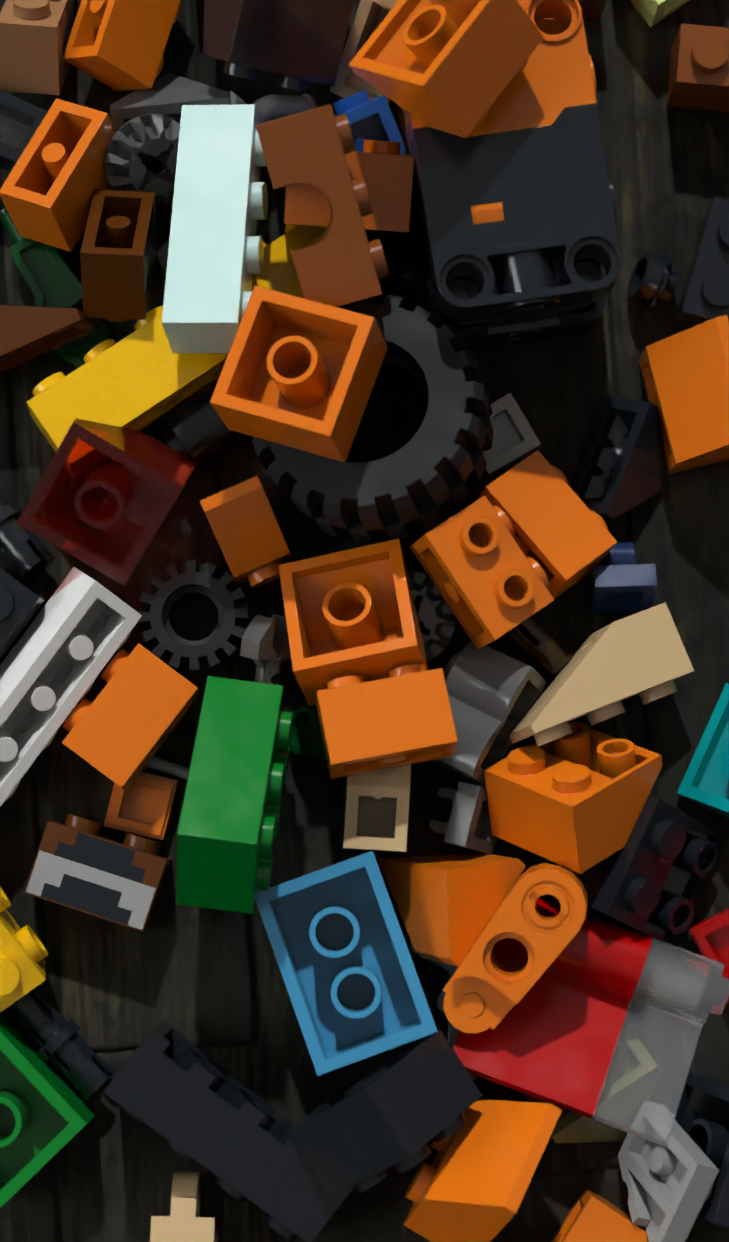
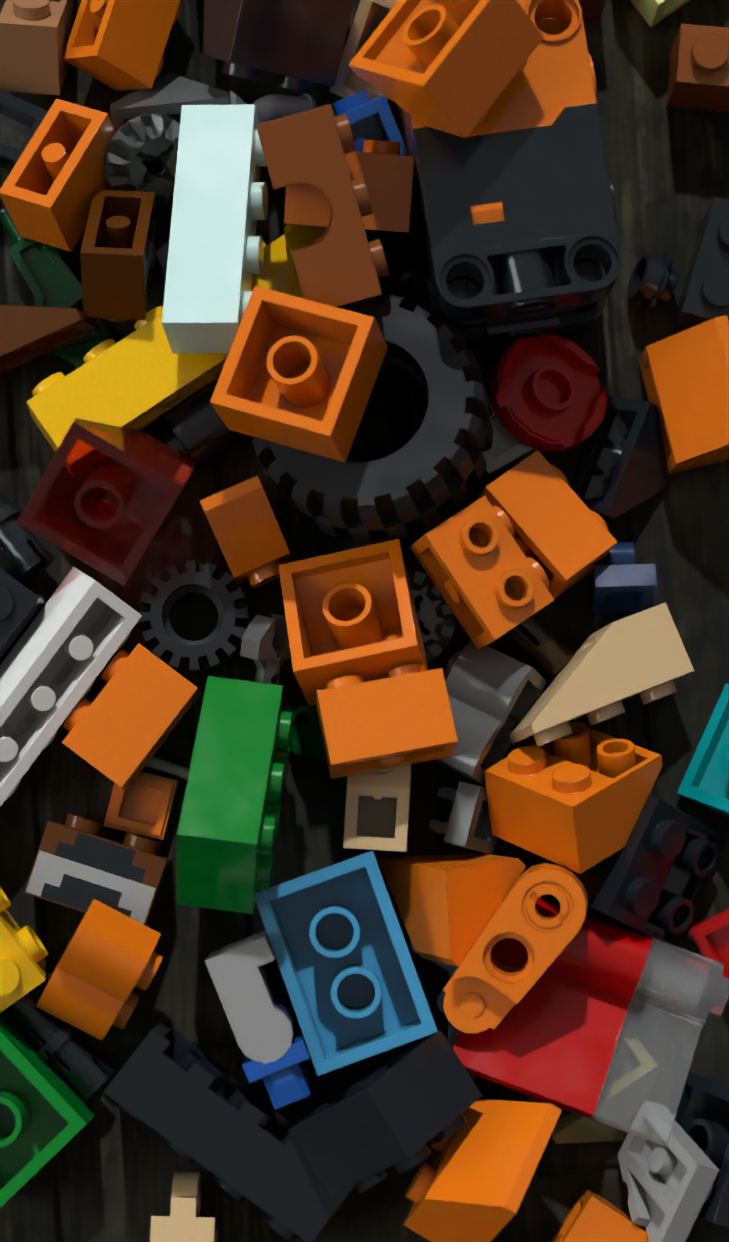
(99, 971): none -> orange brick
(261, 1019): none -> light grey hips
(547, 393): none -> red tile

